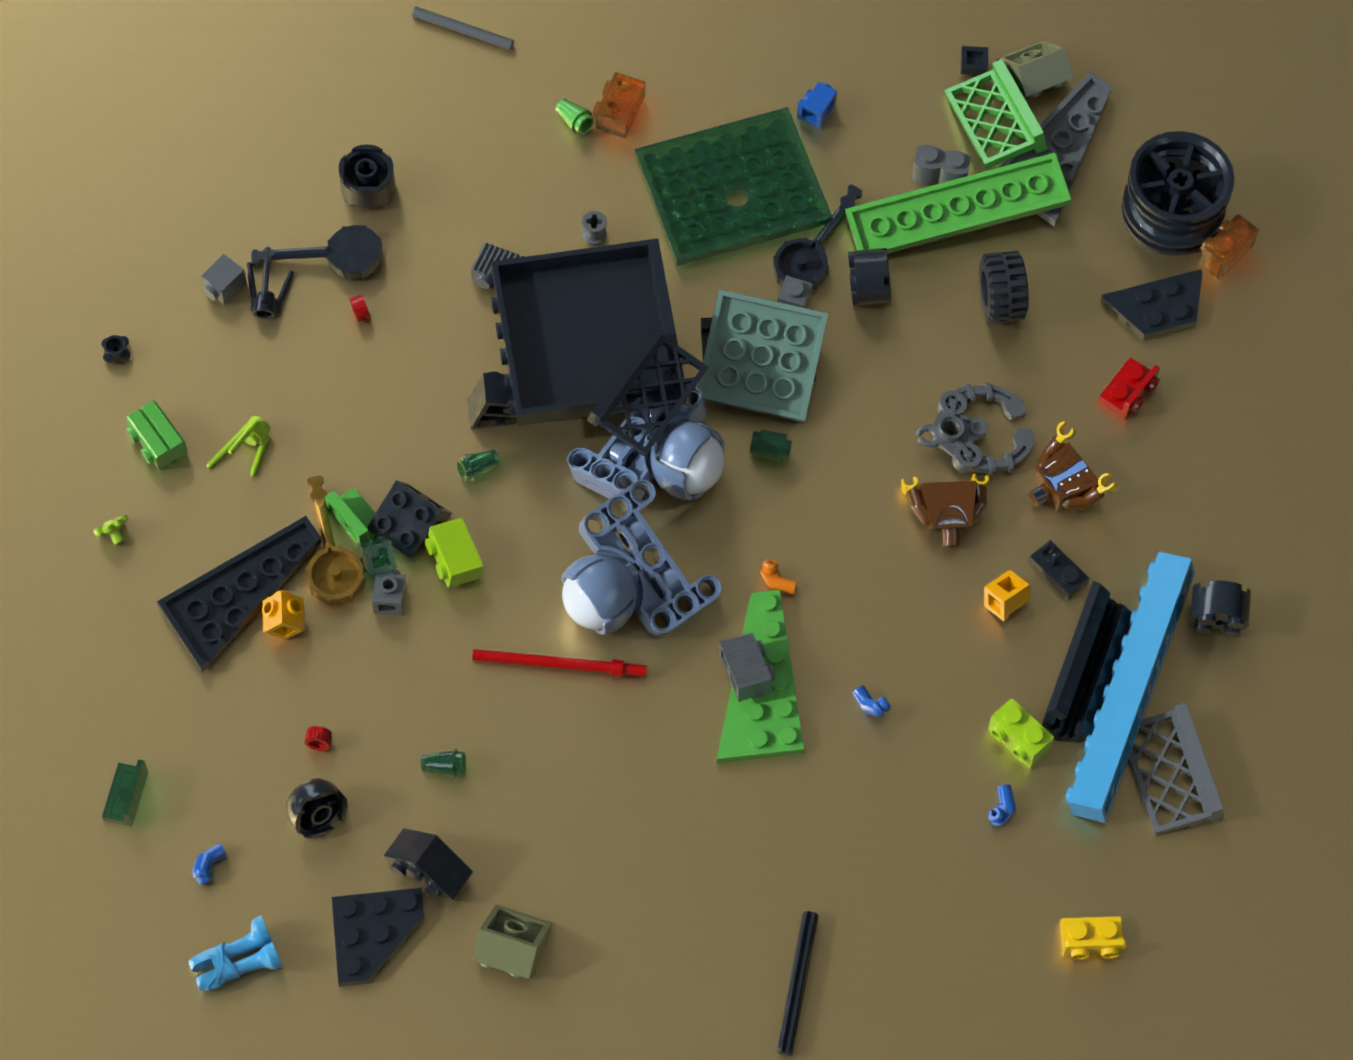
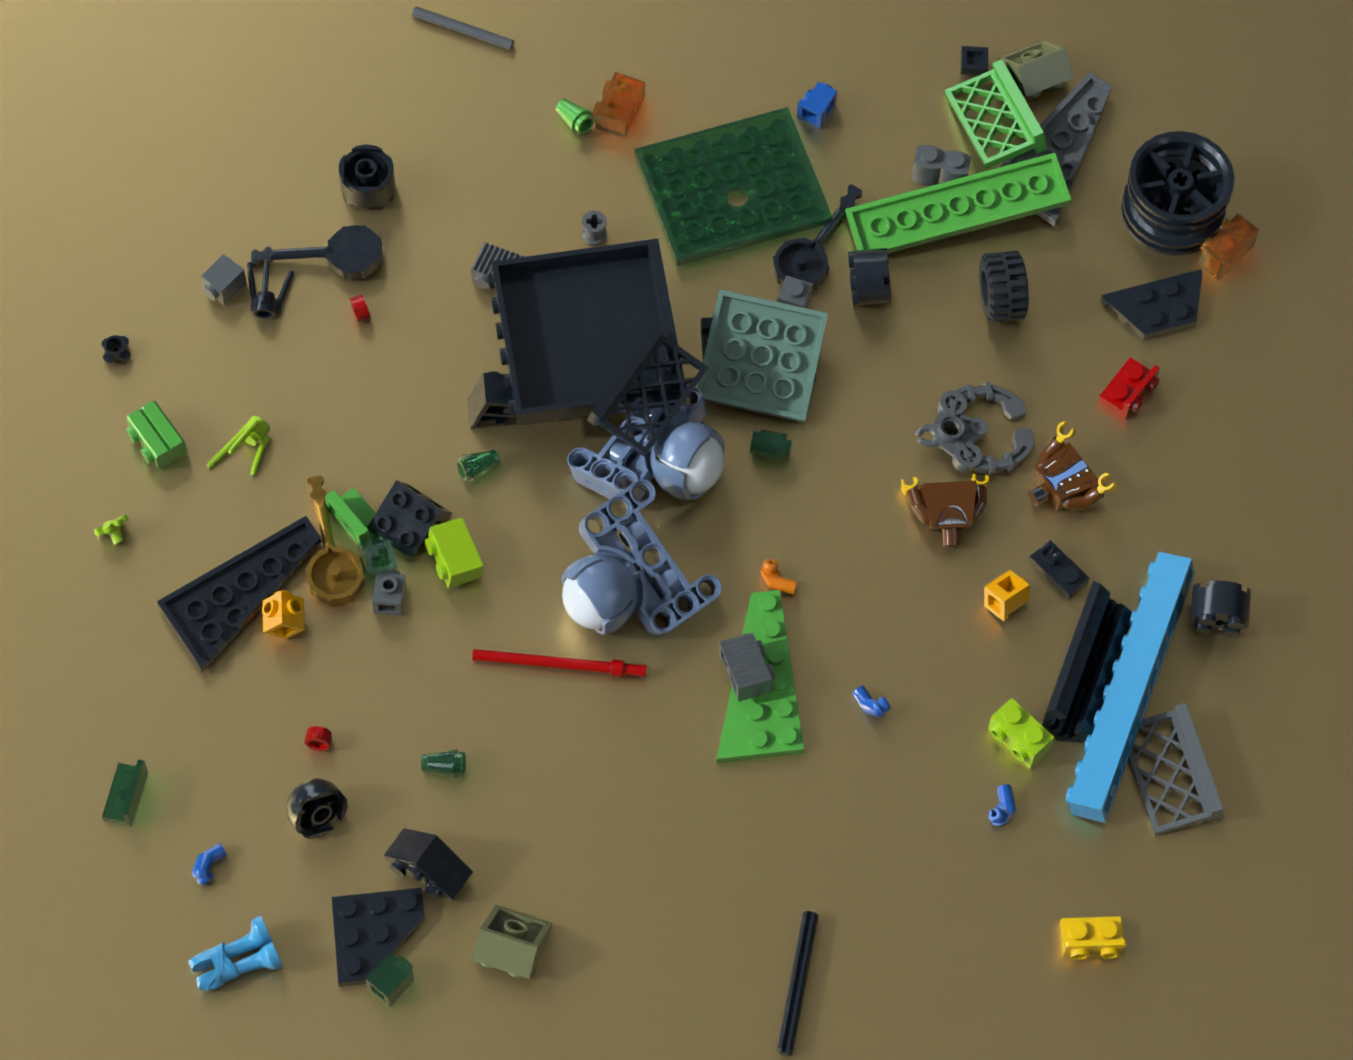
(390, 978): none -> clear green brick

